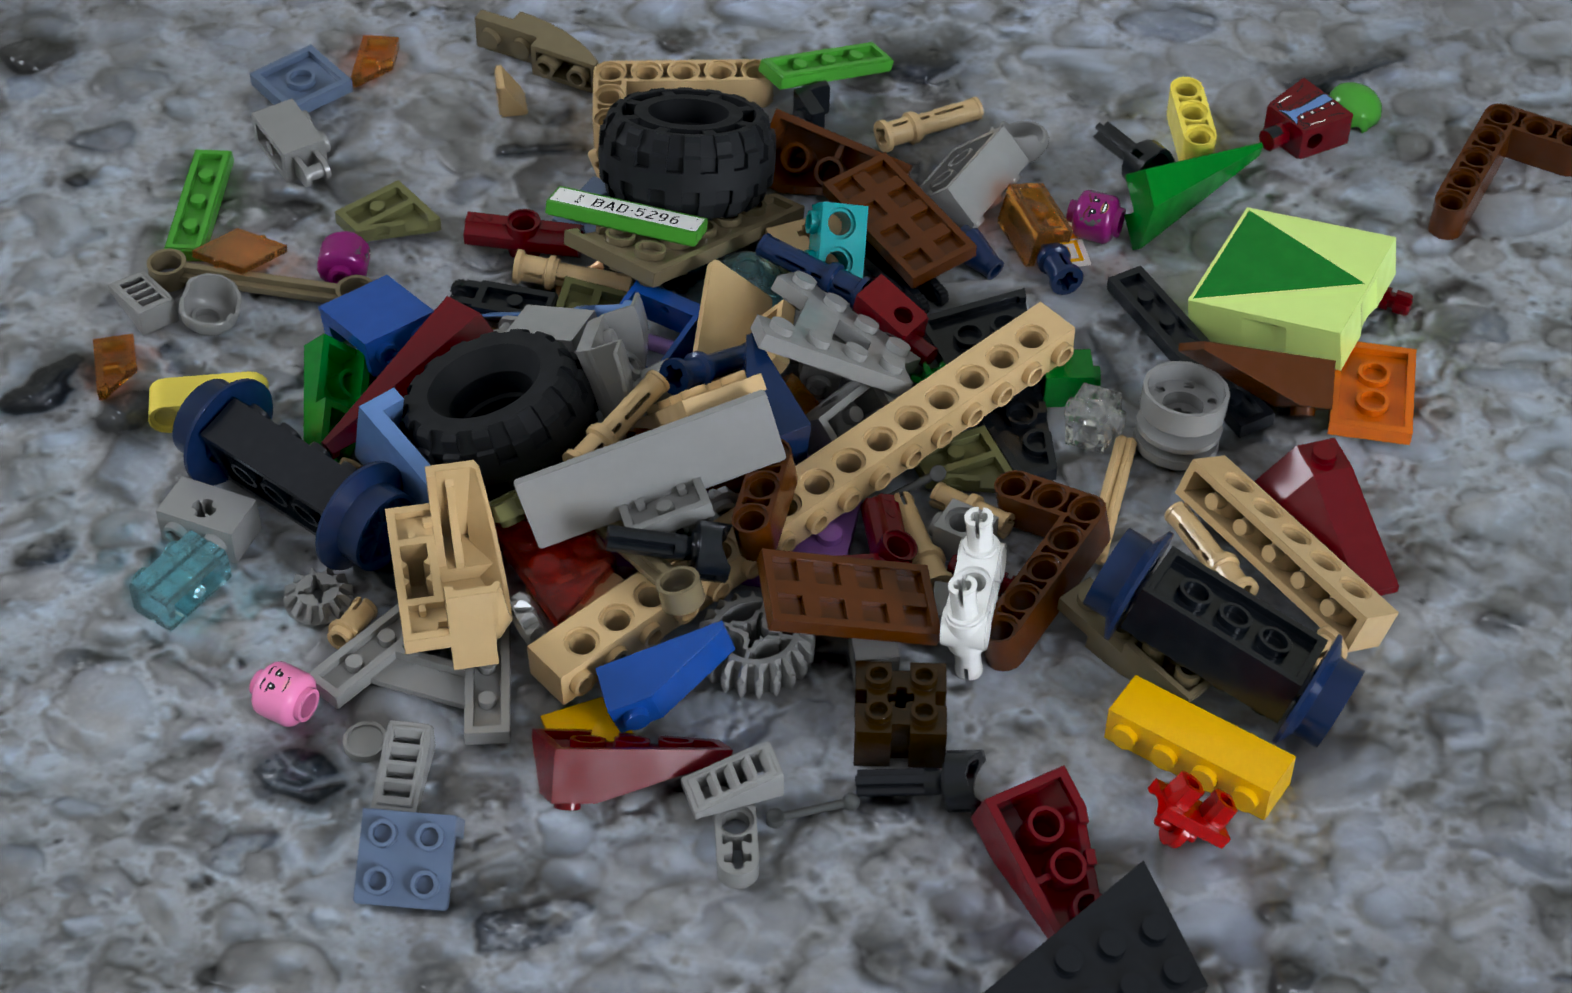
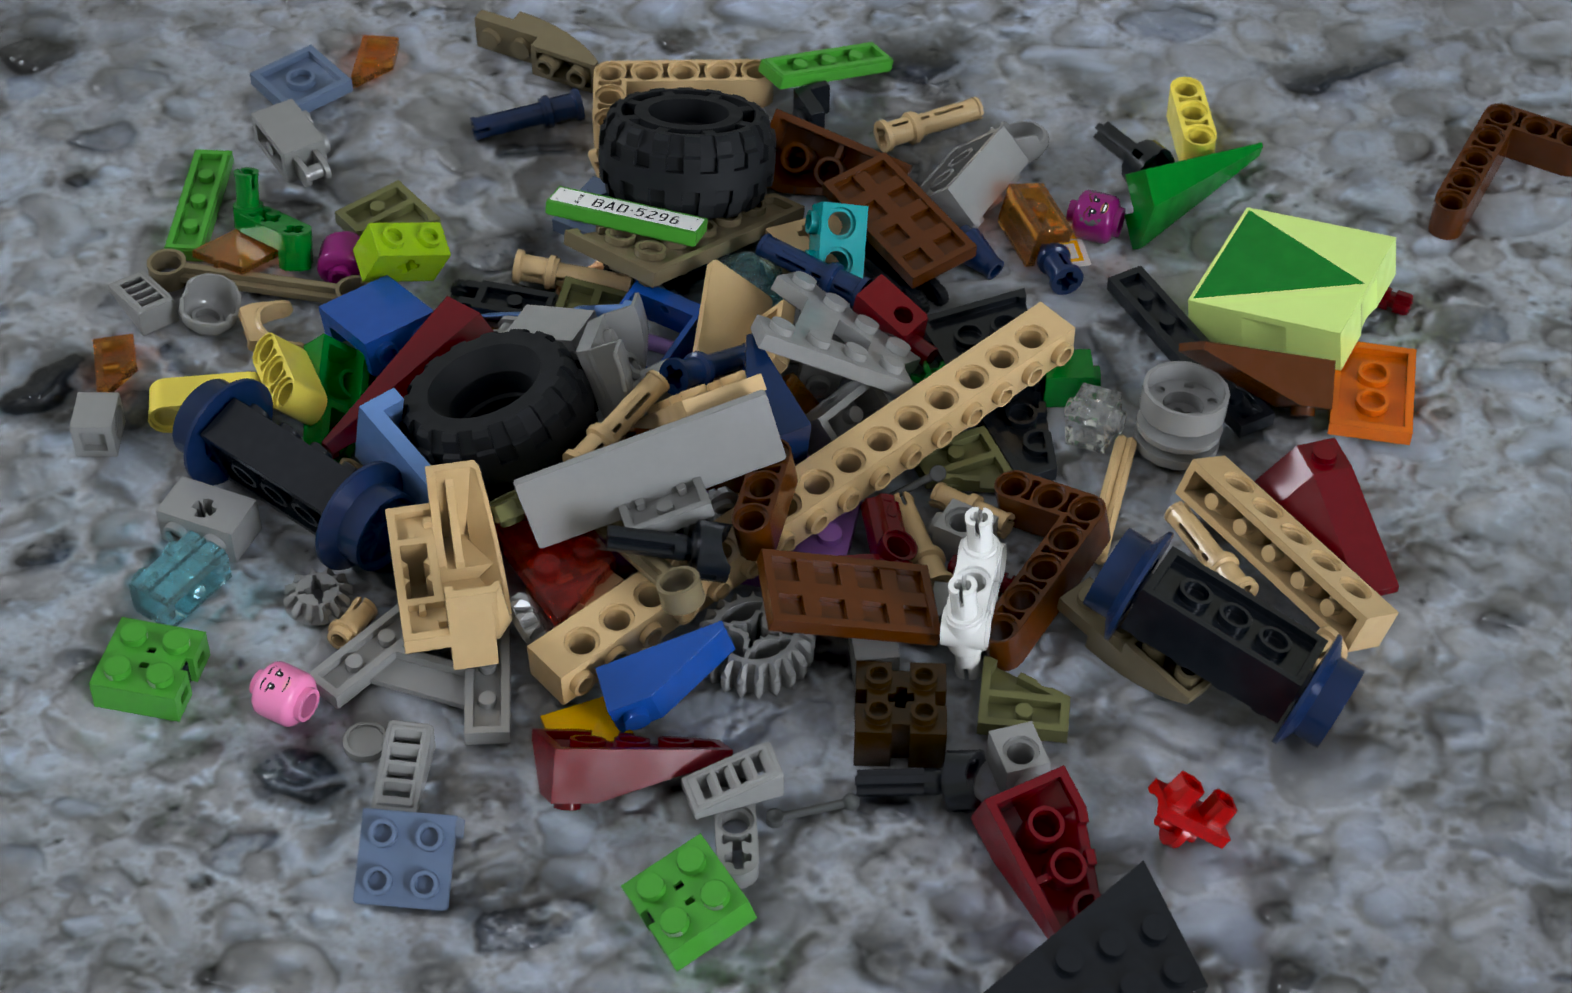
(97, 424): none -> light grey brick
(149, 669): none -> bright green piece
(257, 314): none -> tan helmet
(271, 226): none -> green beam
(290, 379): none -> light yellow beam
(402, 251): none -> lime brick
(509, 94): tan slope -> none
(517, 231): dark red piece -> none
(545, 112): none -> dark blue pin
(689, 902): none -> bright green piece
(1016, 755): none -> light grey brick
(1018, 700): none -> olive wing
(1190, 739): yellow brick -> none
(1305, 121): dark red torso -> none
(1361, 102): bright green hair -> none

